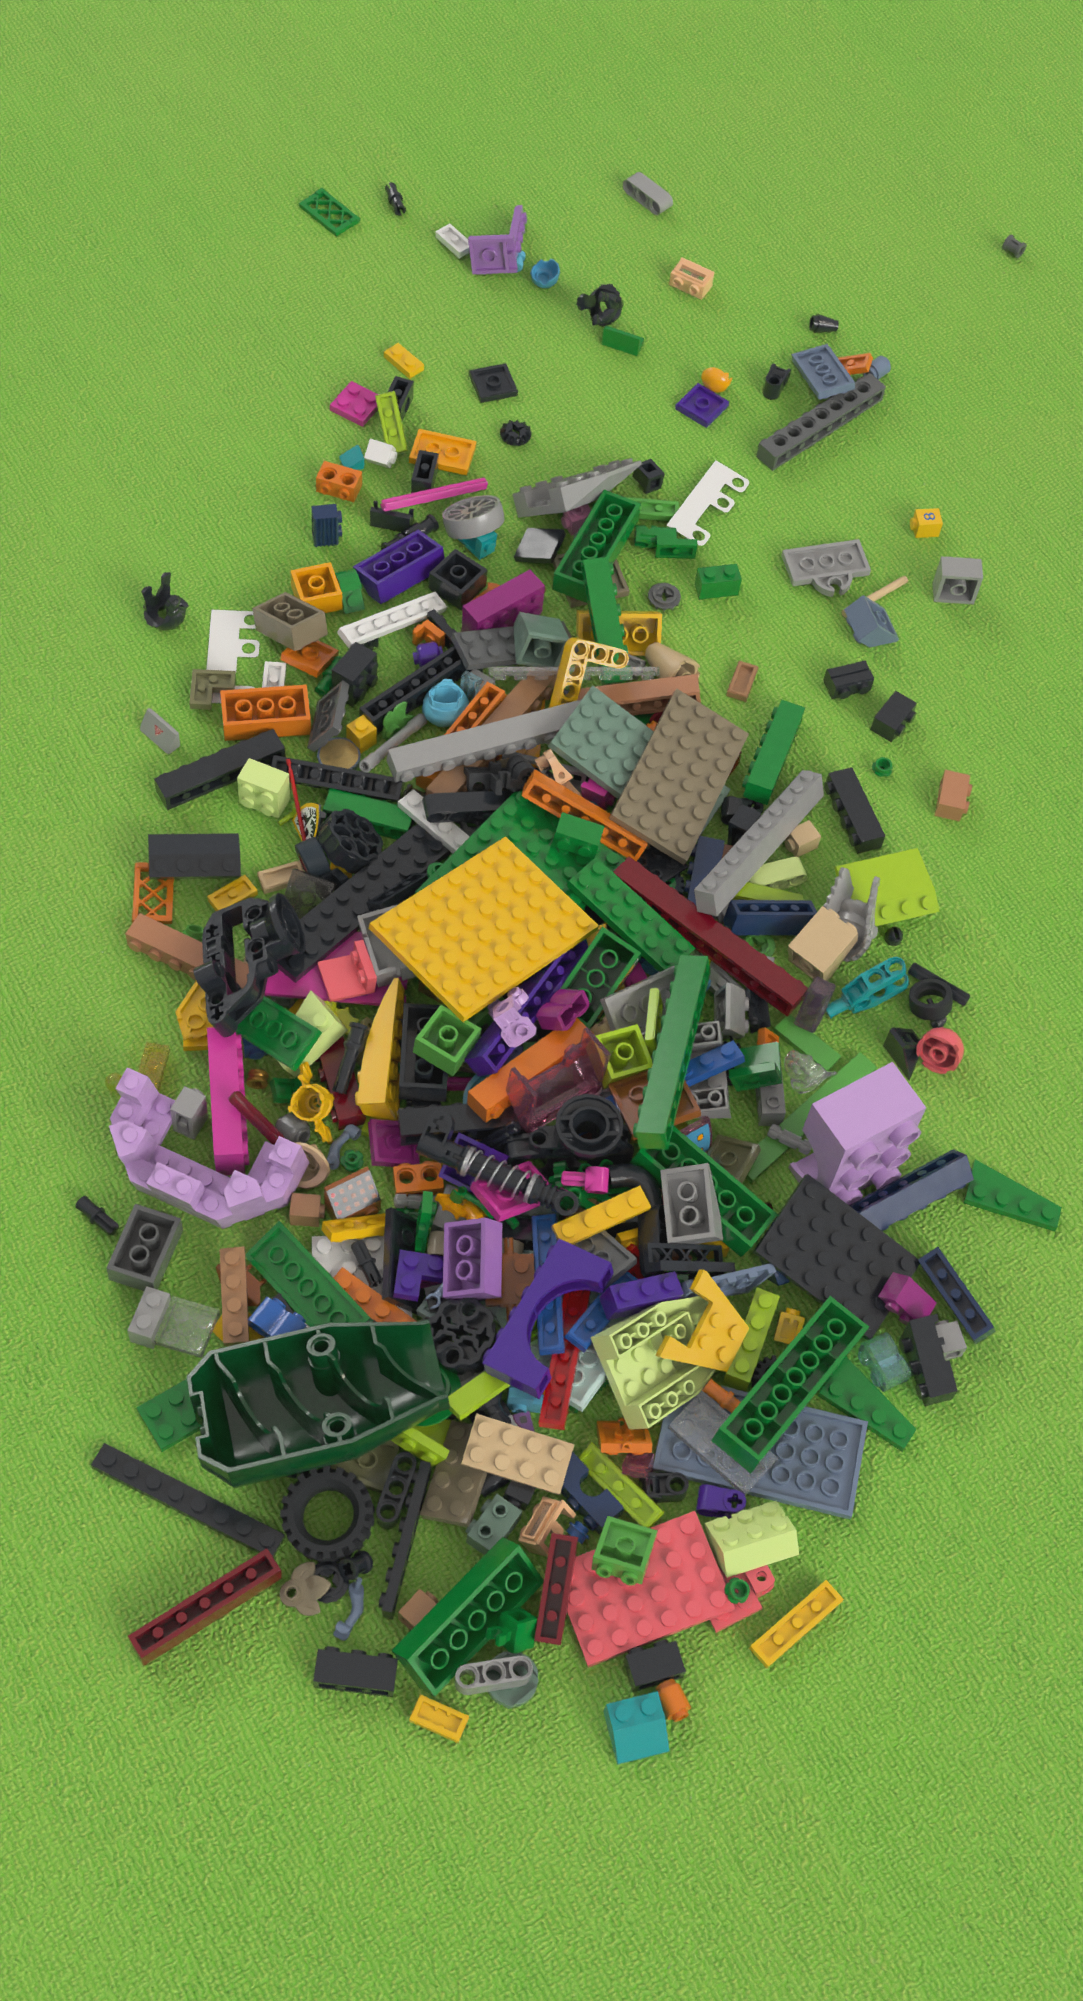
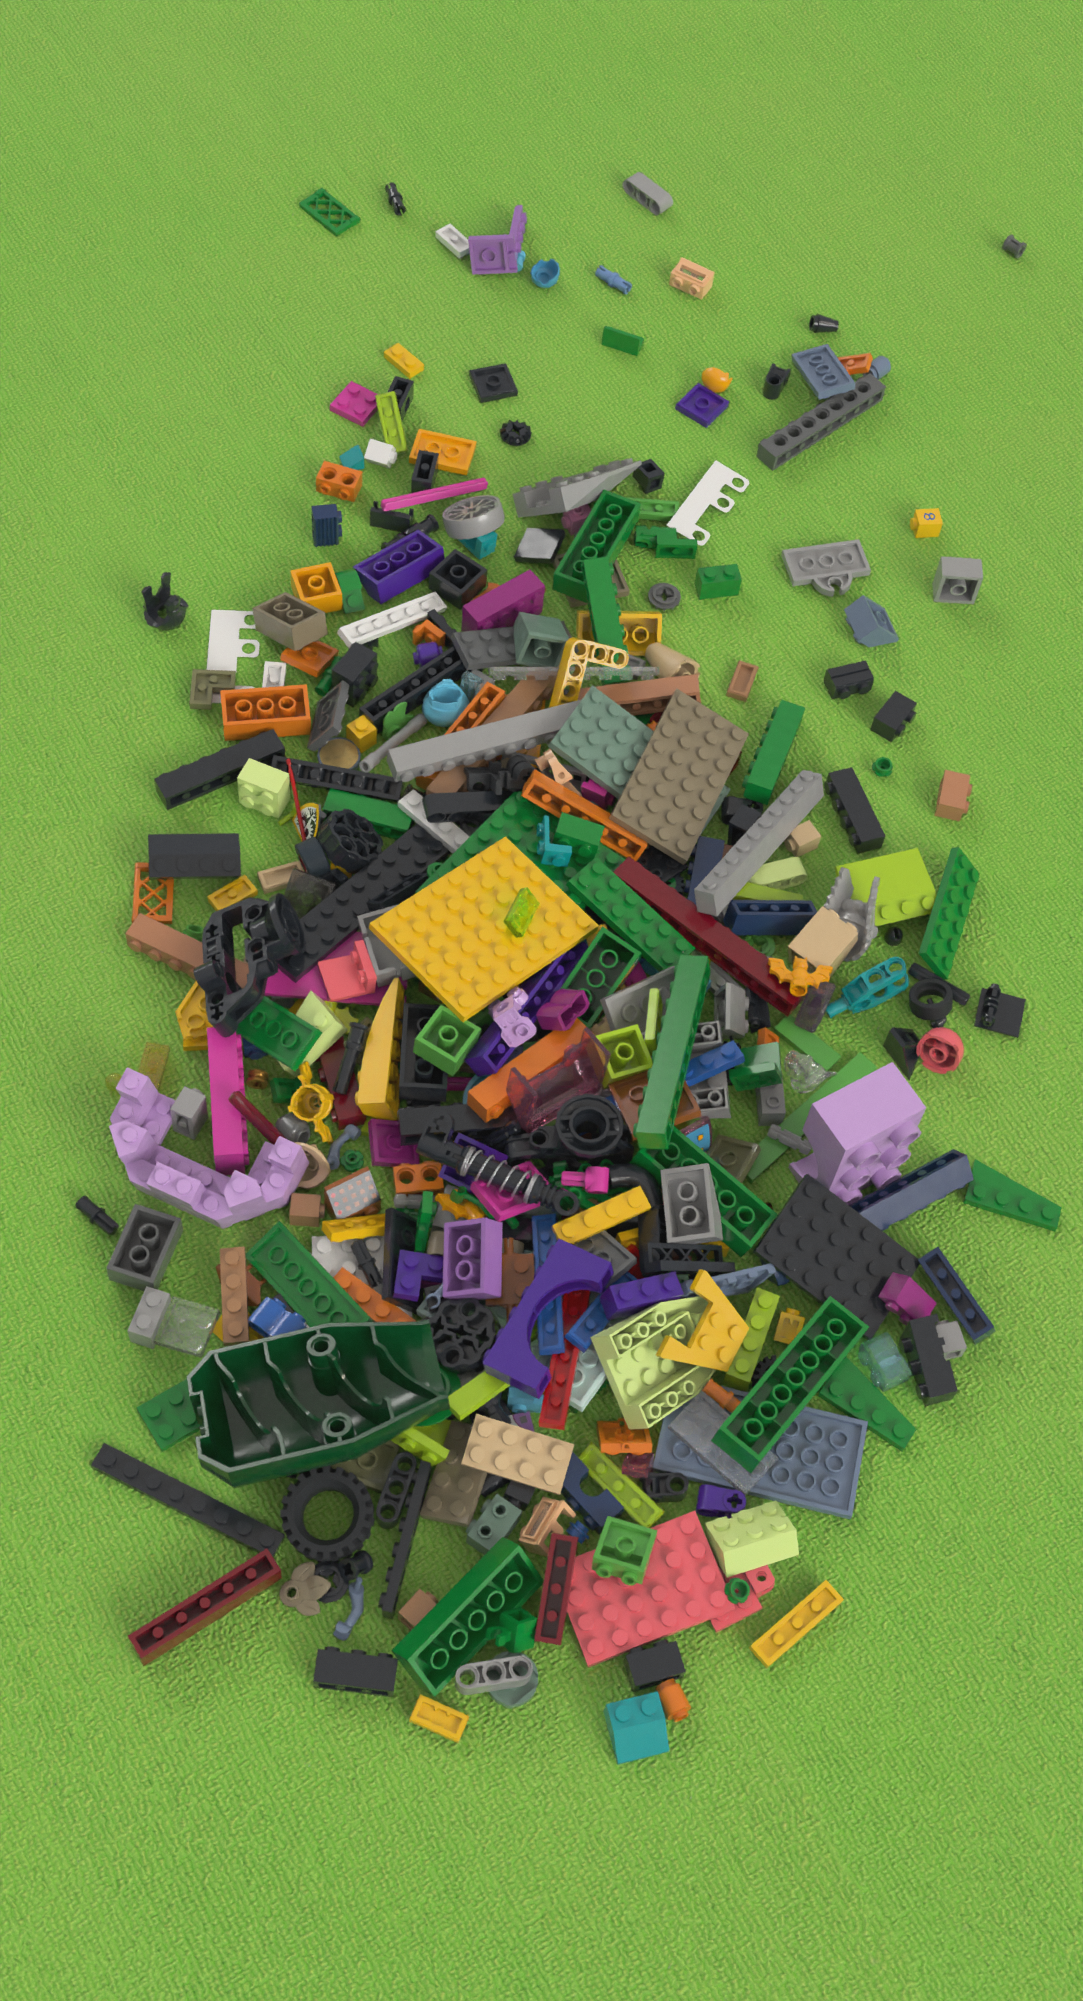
(160, 731): light grey slope -> none
(521, 912): none -> clear neon green plate
(551, 853): none -> teal bracket
(606, 294): black piece -> none
(613, 279): none -> medium blue pin
(799, 977): none -> light orange animal
(885, 590): tan bar -> none
(949, 913): none -> green plate
(999, 1011): none -> black hinge

